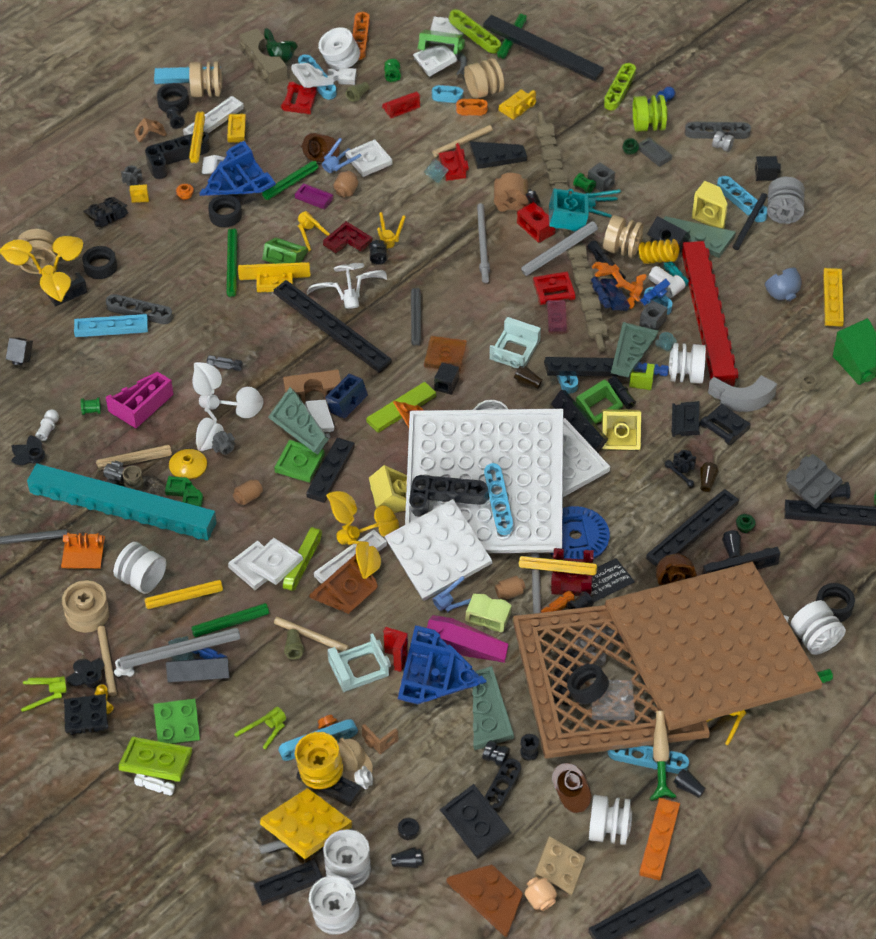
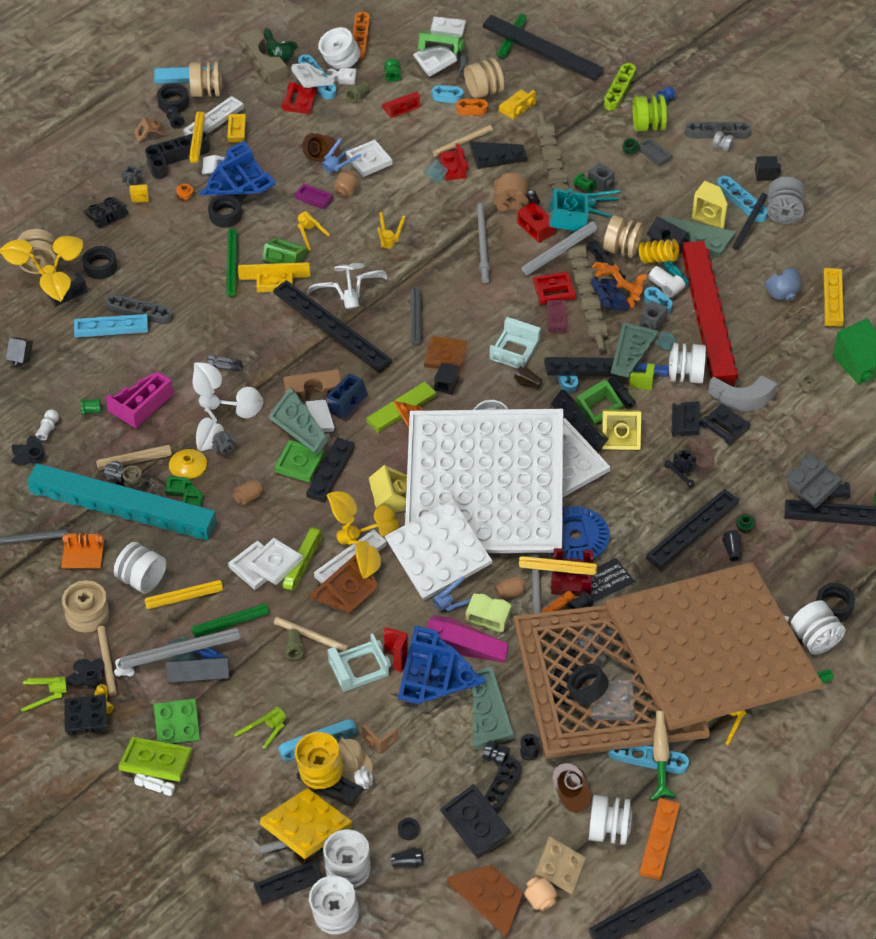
(290, 180): green axle -> none
(327, 721): orange plate -> none
(346, 235): dark red plate -> none
(378, 252): black wheel -> none
(451, 486): black beam -> none
(489, 42): lime beam -> none
(496, 499): medium azure beam -> none
(657, 291): blue plate -> none
(674, 568): reddish brown cylinder -> none
(687, 782): black cone -> none
(708, 475): dark brown cone -> none
(761, 559): black plate -> none

